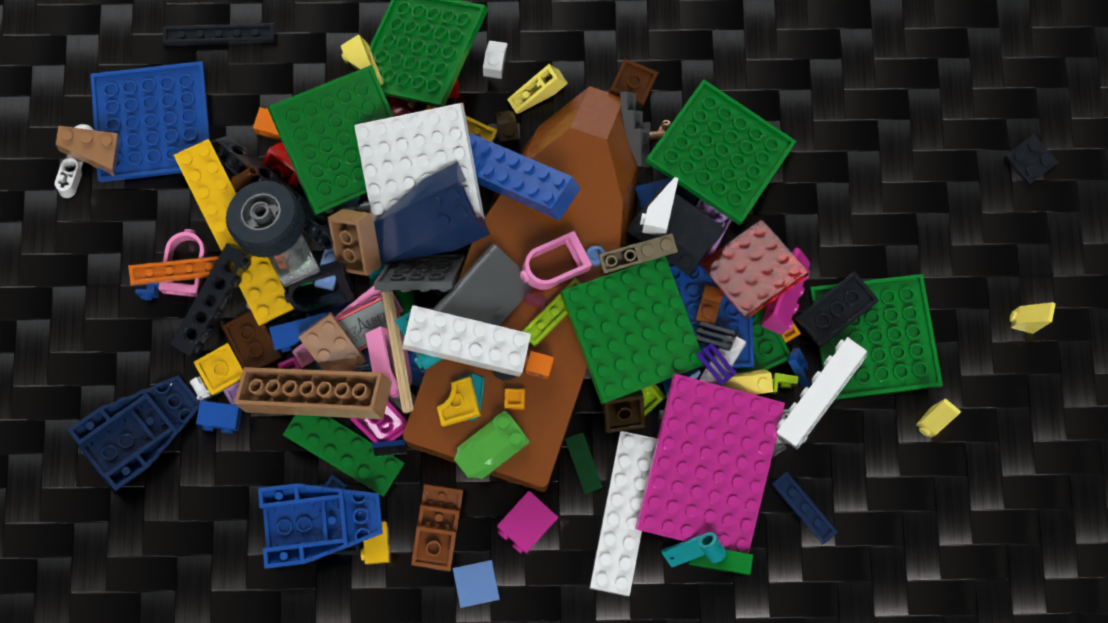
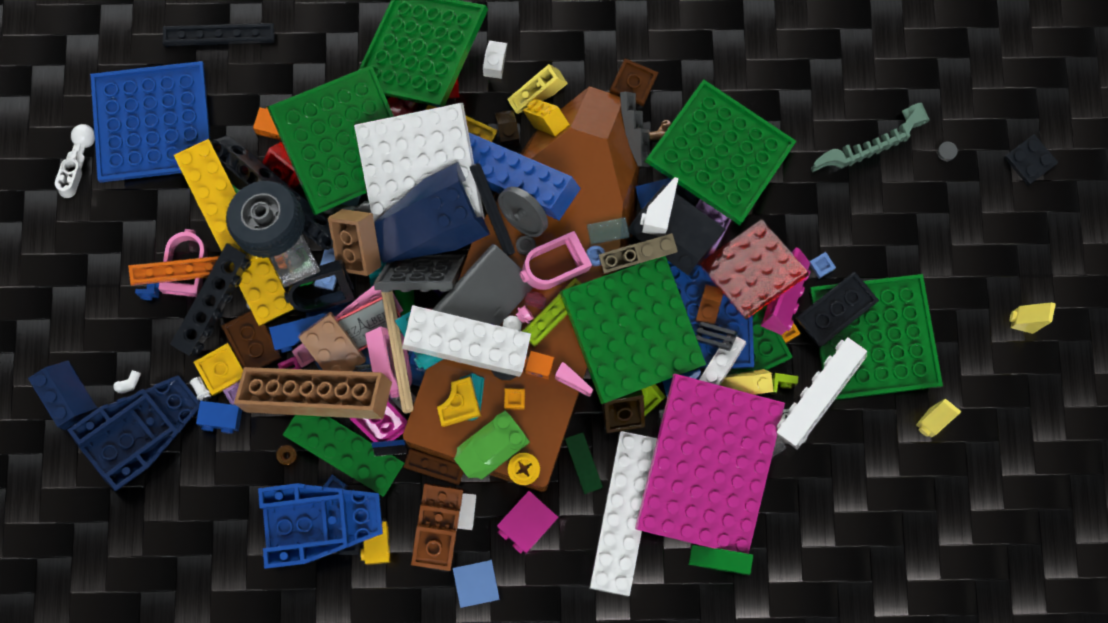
(63, 394): none -> dark blue slope
(90, 146): medium nougat wedge -> none
(127, 385): none -> white arm
(243, 179): reddish brown cone -> none
(286, 448): none -> clear orange plate
(359, 55): light yellow slope -> none
(433, 467): none -> reddish brown tile
(467, 512): none -> white sticker
(492, 209): none -> black axle
(512, 322): none -> white tile
(514, 467): none -> yellow gear
(523, 211): none -> dark grey piece
(524, 315): none -> bright pink plate
(525, 245): none -> dark grey tile
(546, 117): none -> yellow brick
(570, 378): none -> bright pink slope
(608, 231): none -> clear light blue tile
(705, 544): teal door -> none
(706, 351): dark purple tile -> none
(799, 365): blue tile -> none
(804, 508): dark blue tile -> none
(822, 265): none -> medium blue plate
(914, 117): none -> sand green piece
(947, 151): none -> dark grey tile

